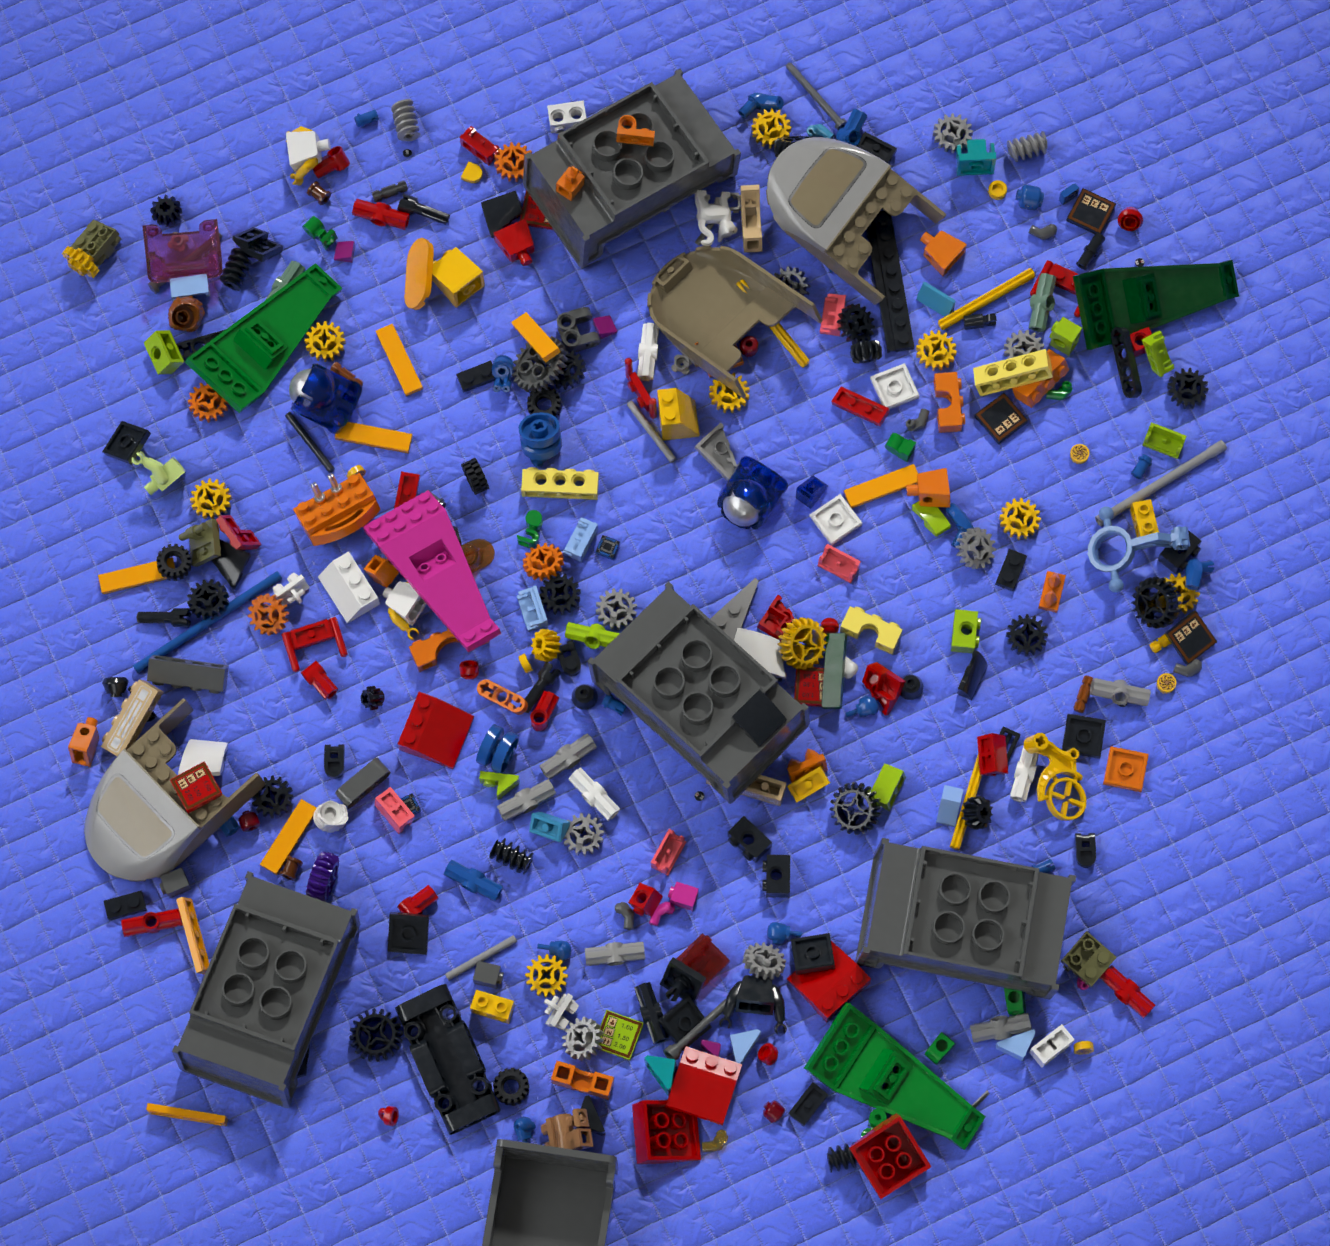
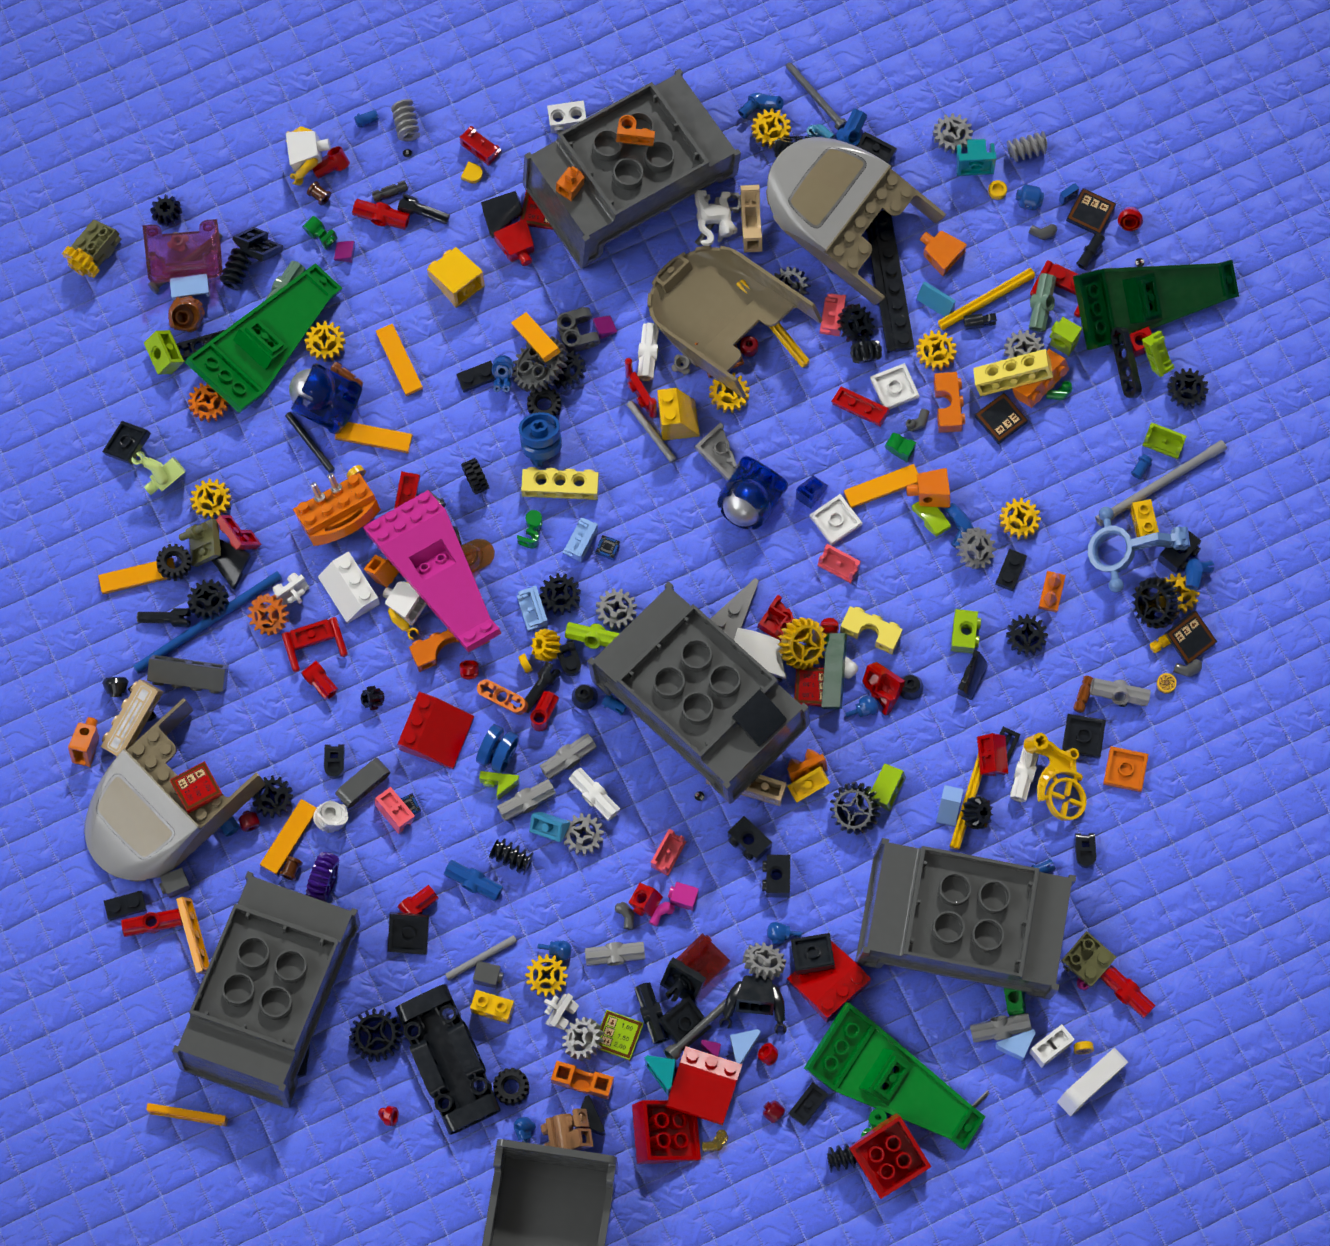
(200, 751): white slope -> none
(419, 273): light orange tile -> none
(504, 163): orange gear -> none
(534, 563): orange gear -> none
(939, 1048): green leg -> none
(1079, 454): tile -> none
(1092, 1081): none -> white beam

